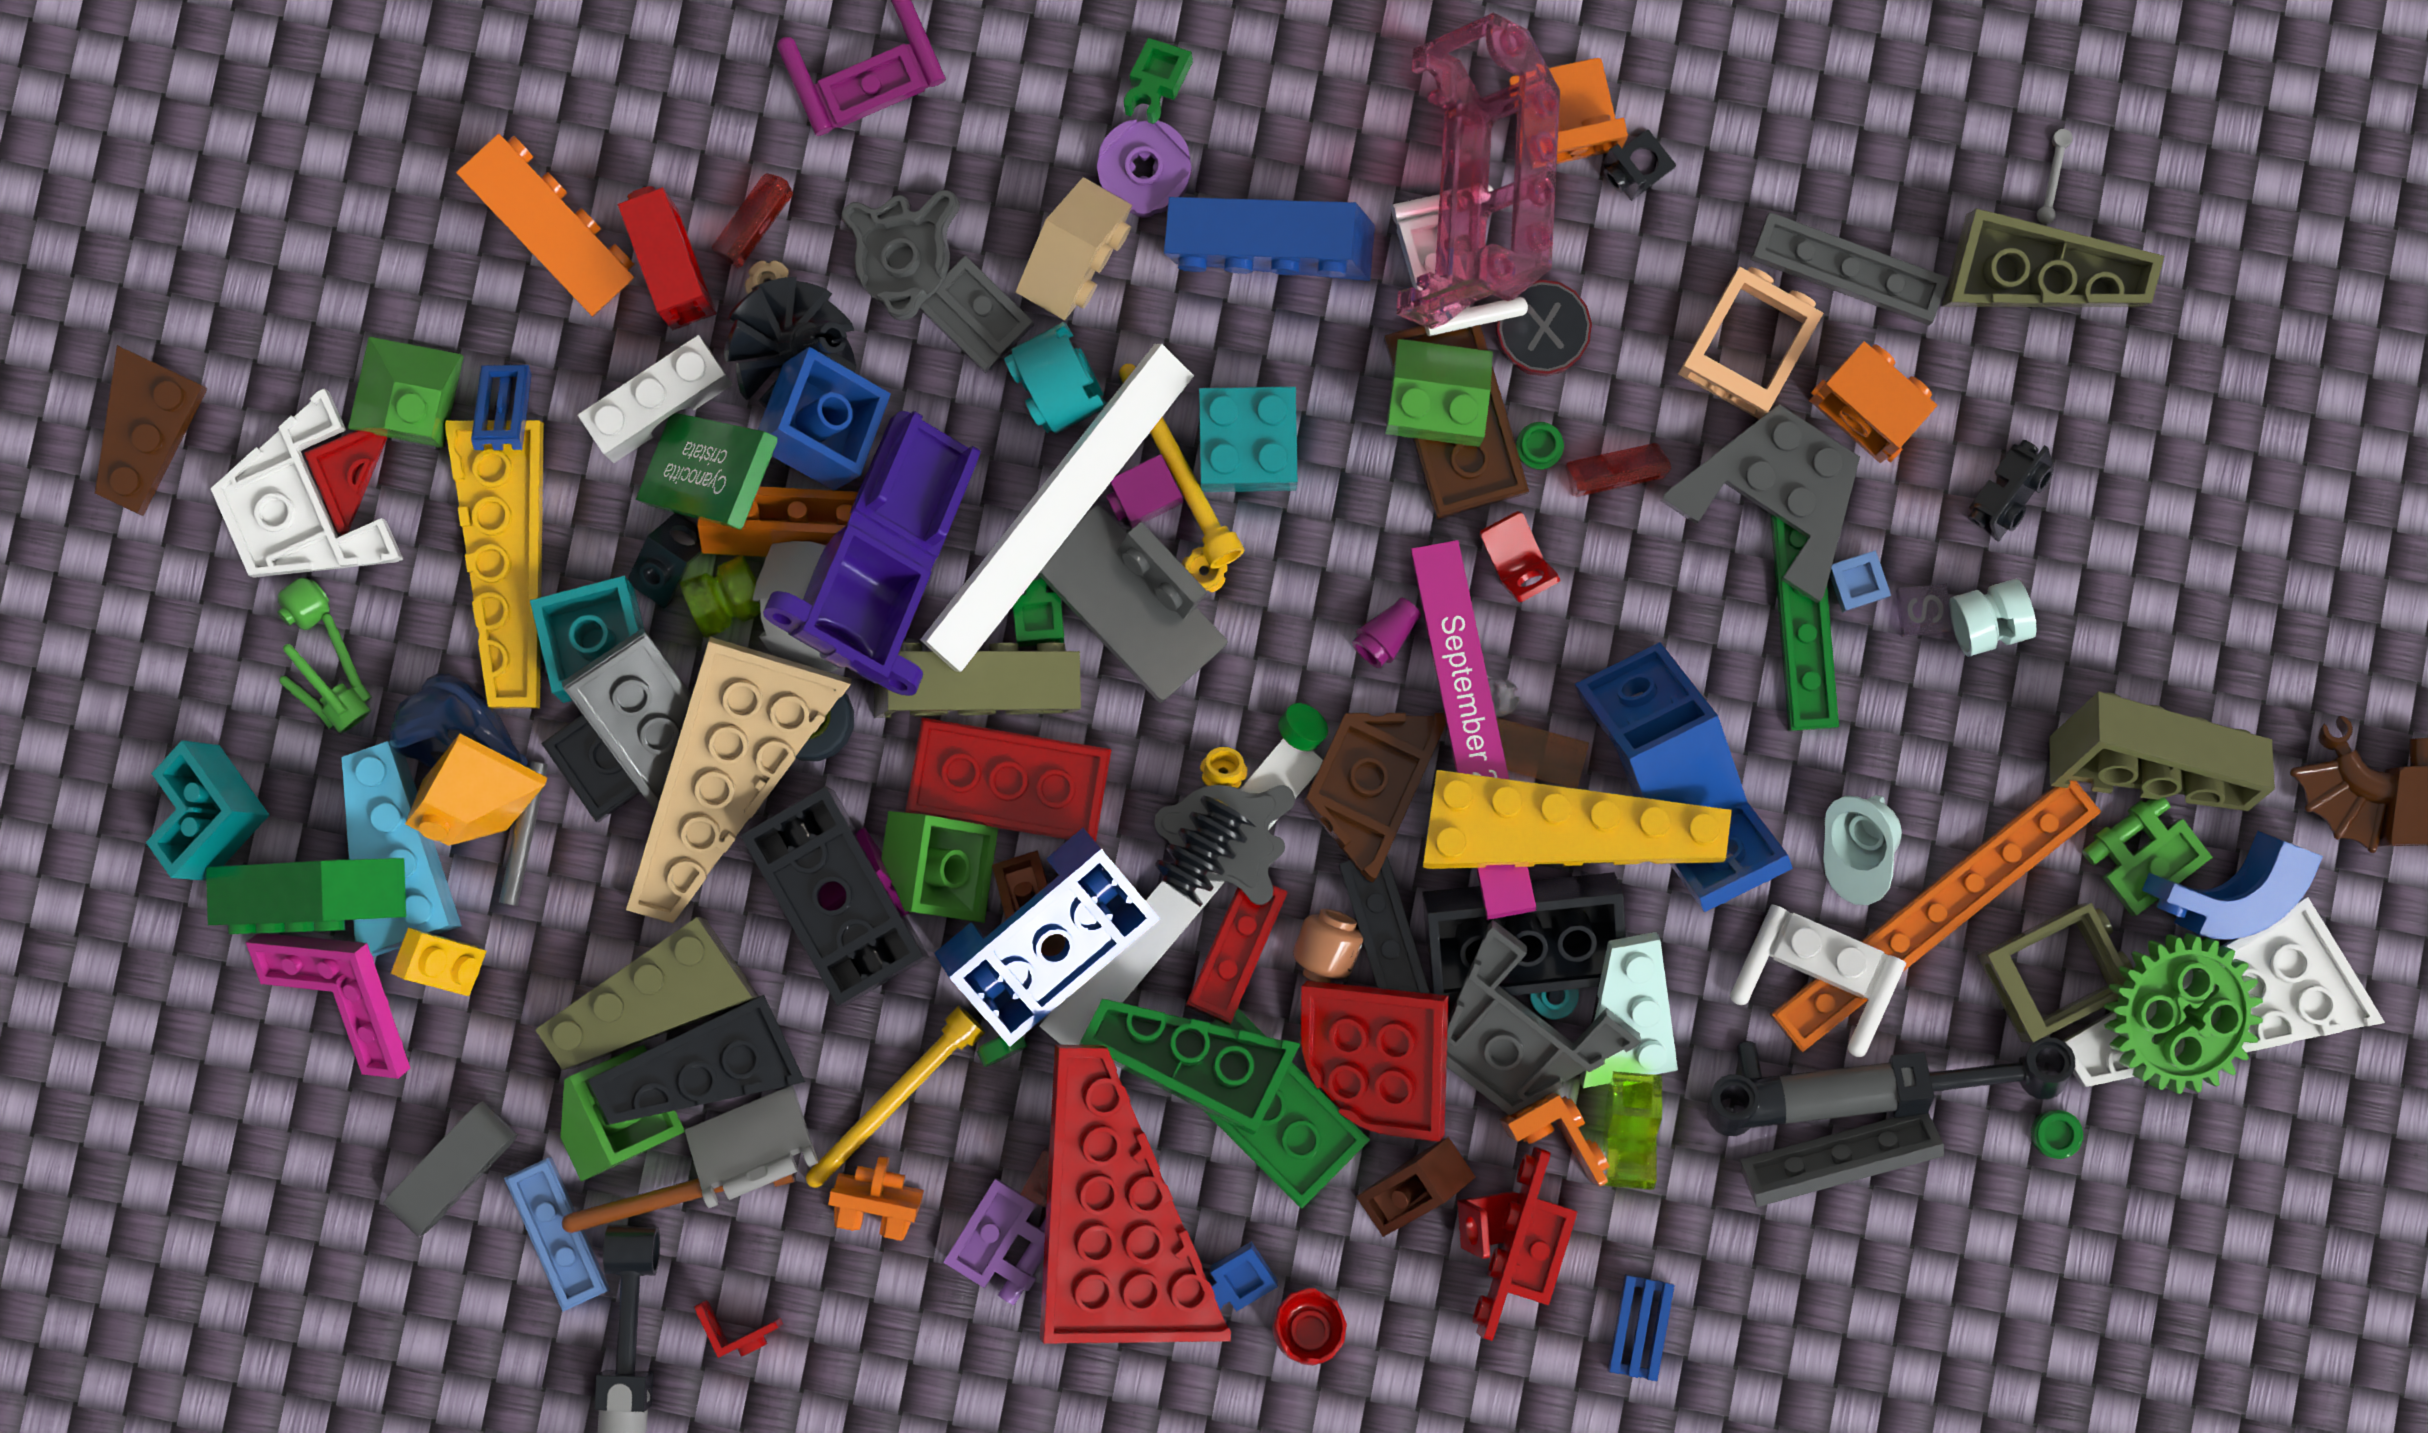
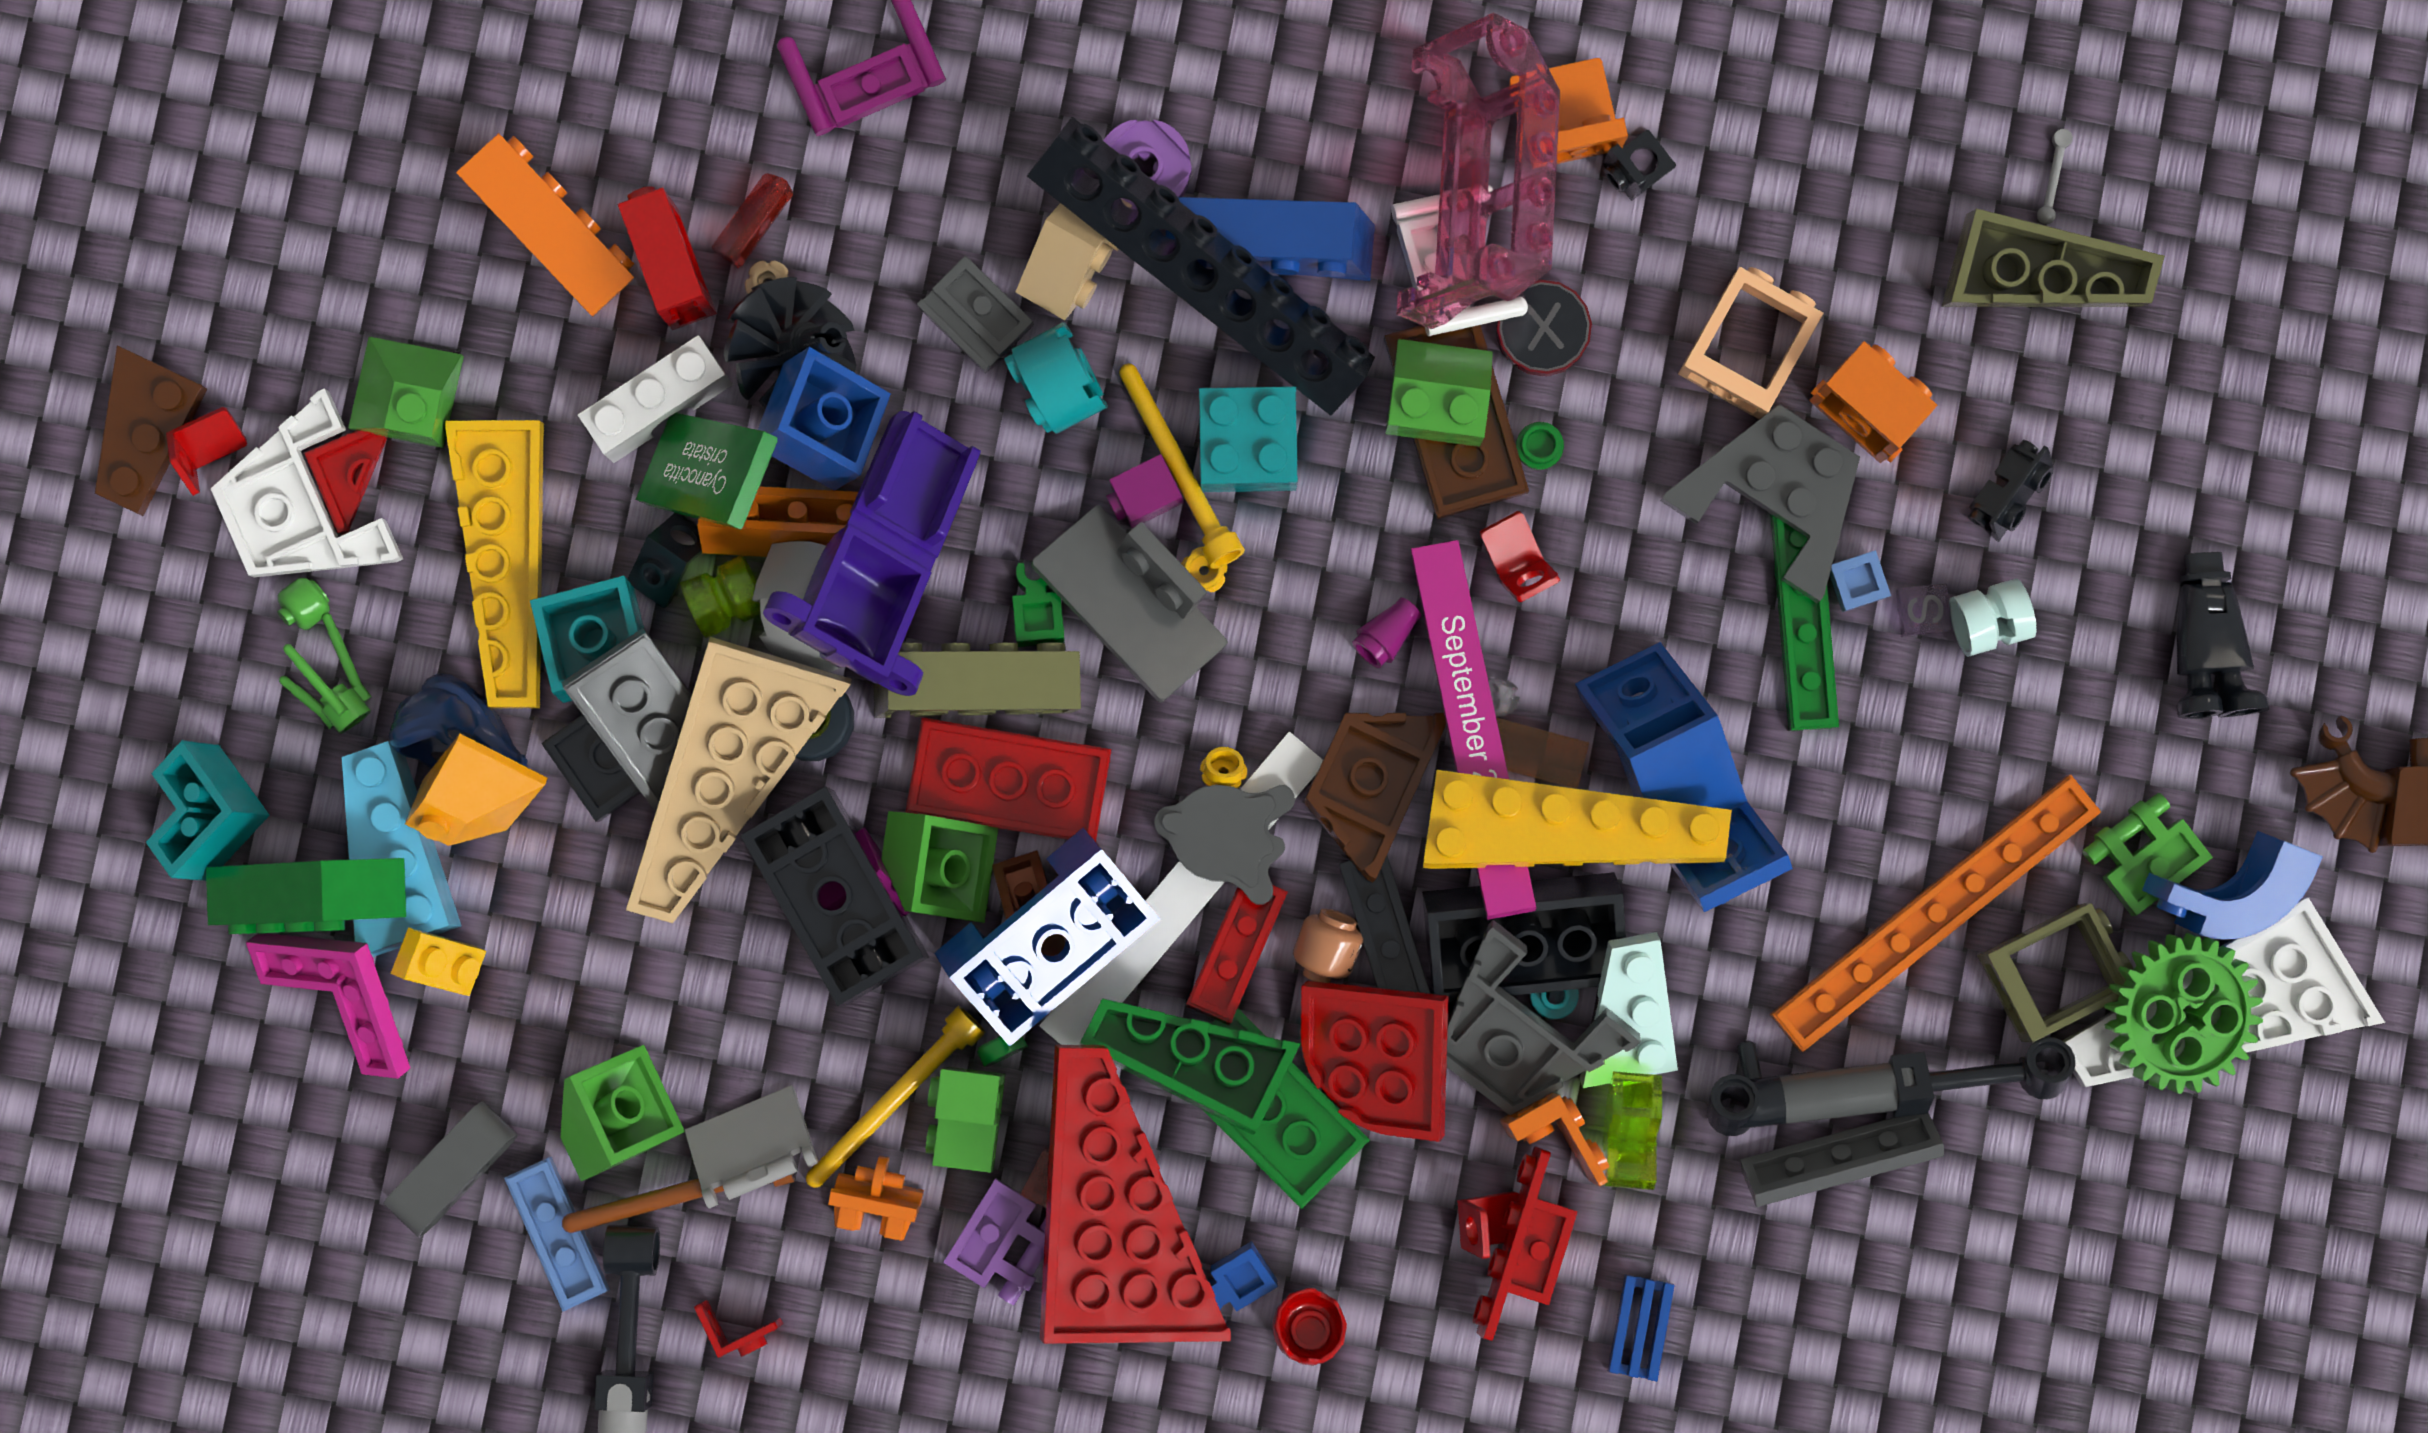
(202, 443): none -> red bracket
(500, 435): blue tile -> none
(521, 845): flat silver bar -> none
(658, 992): olive wedge -> none
(710, 1063): black wing -> none
(902, 252): dark grey tile -> none
(967, 1116): none -> bright green brick
(1057, 508): white tile -> none
(1156, 73): green plate -> none
(1176, 265): none -> black brick
(1203, 848): black piece -> none
(1303, 727): green tile -> none
(1416, 1187): copper slope -> none
(1617, 469): clear red slope -> none
(1829, 958): white plate -> none
(1849, 268): dark grey plate -> none
(1860, 848): light aqua piece -> none
(2057, 1134): green tile -> none
(2161, 754): olive wedge -> none
(2213, 642): none -> black piece

